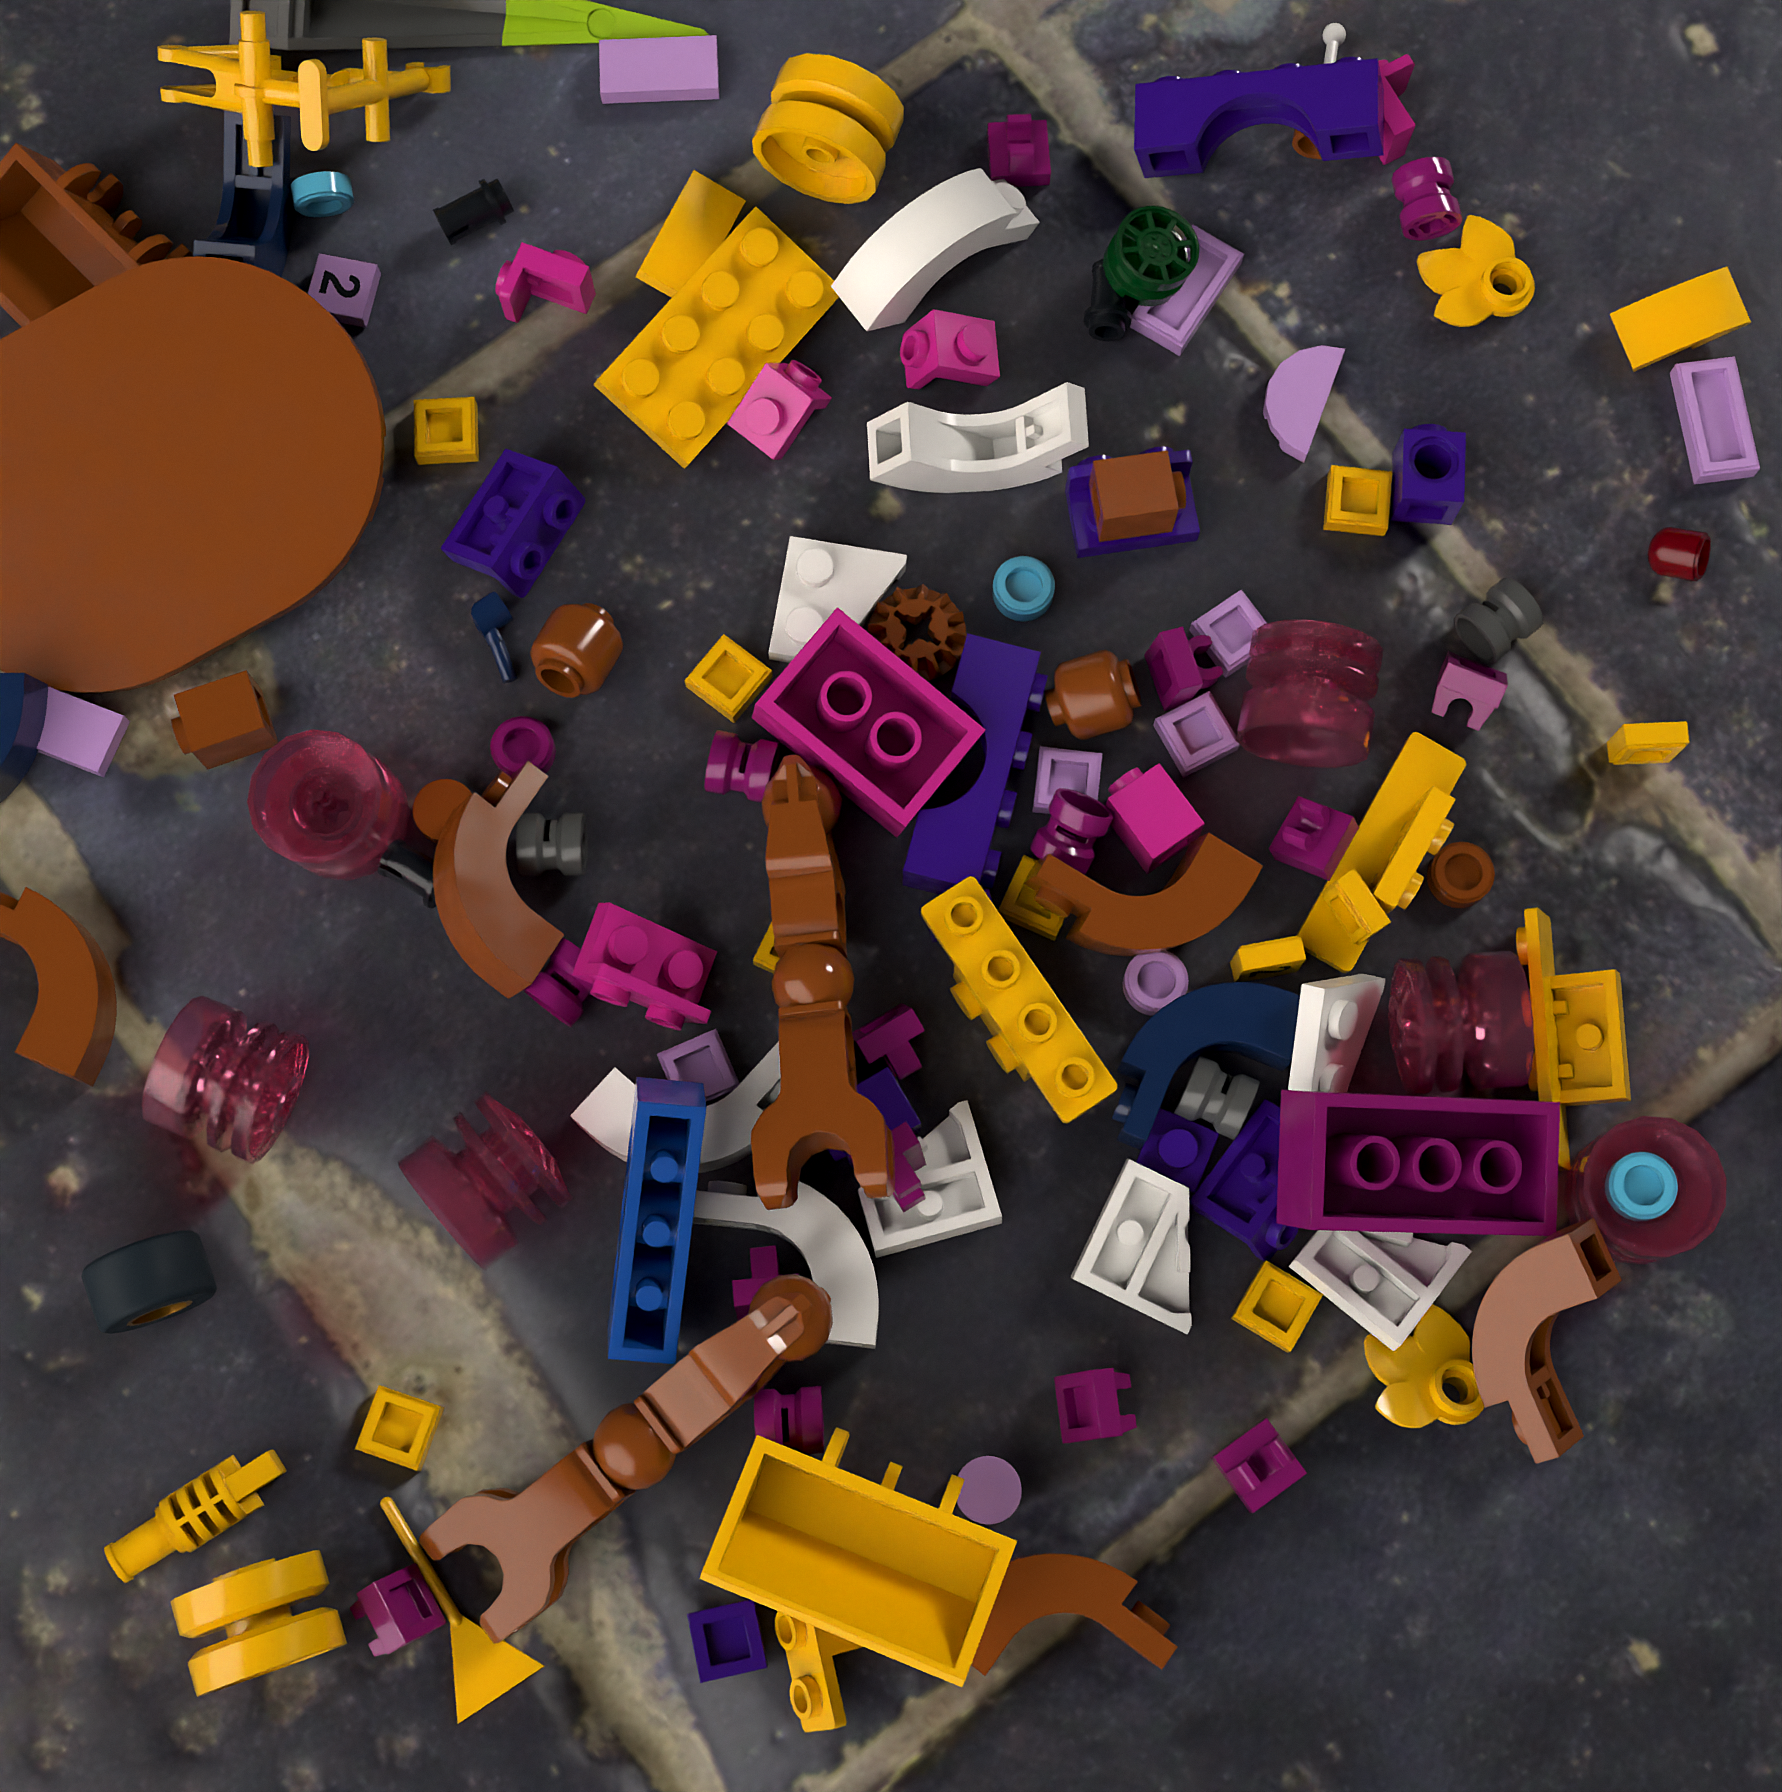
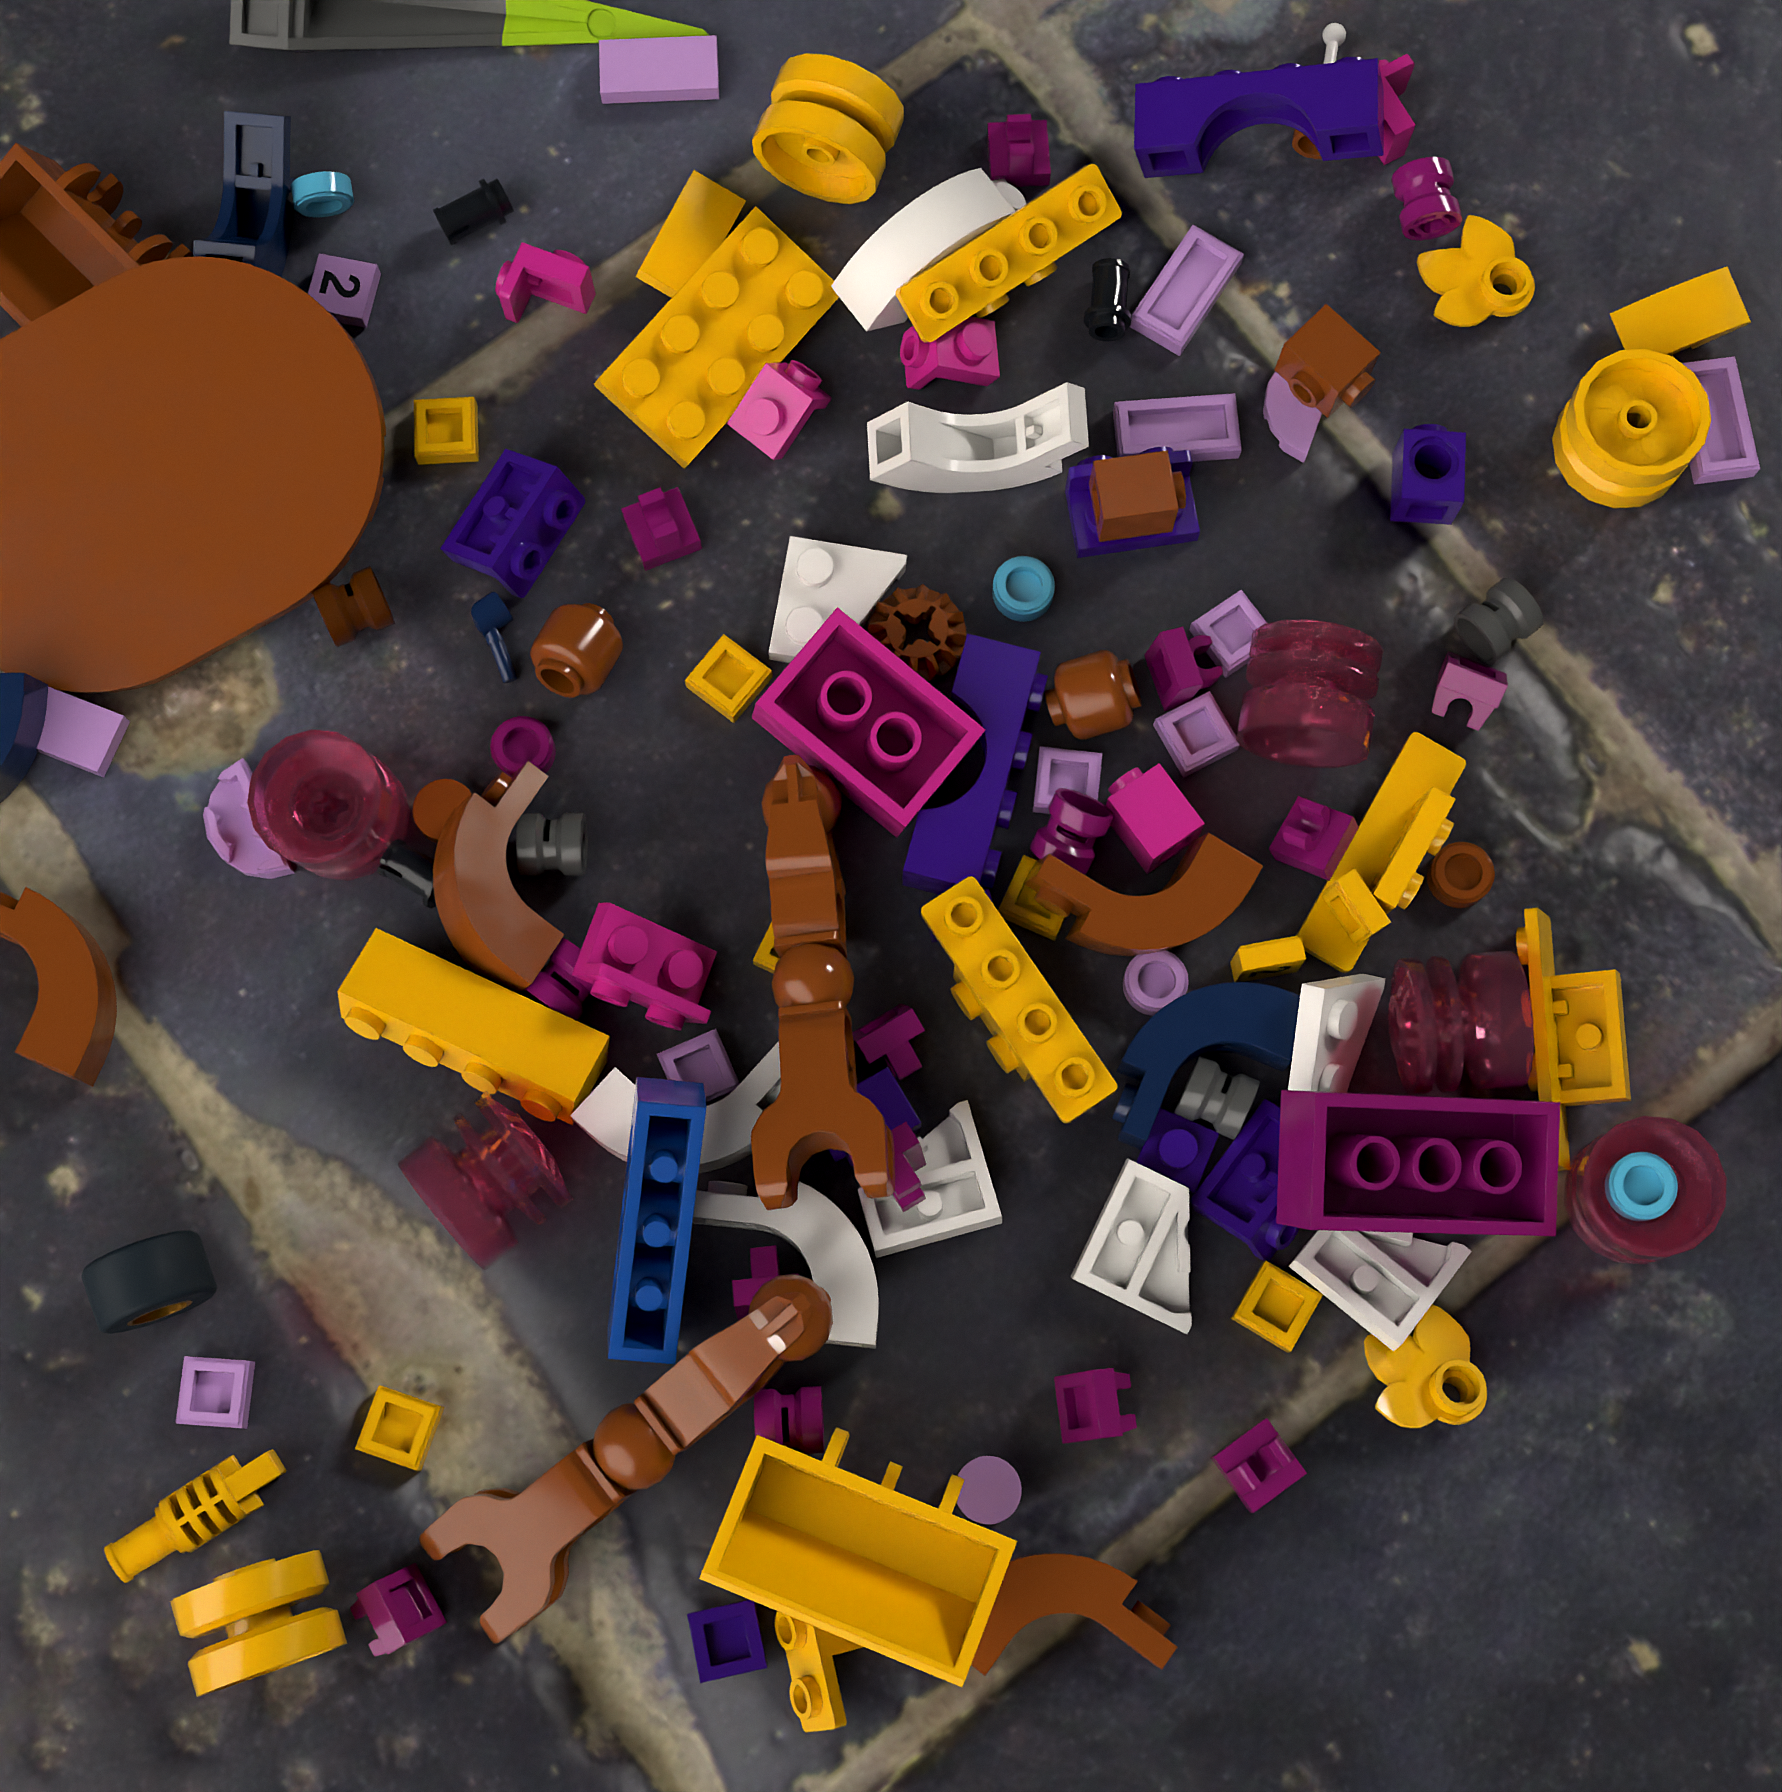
(215, 1392): none -> lavender tile
(223, 720): dark orange brick -> none
(225, 1079): clear pink wheel -> none
(231, 828): none -> lavender tile
(253, 82): yellow piece -> none
(353, 606): none -> reddish brown wheel
(472, 1027): none -> yellow brick
(480, 1667): yellow piece -> none
(661, 527): none -> magenta tile
(728, 763): magenta wheel -> none
(1009, 253): none -> yellow bracket
(1149, 256): dark green wheel -> none
(1193, 423): none -> lavender tile
(1327, 363): none -> dark orange brick
(1357, 500): yellow tile -> none
(1516, 1326): arch -> none
(1631, 428): none -> yellow wheel
(1647, 742): yellow tile -> none
(1679, 553): dark red piece -> none

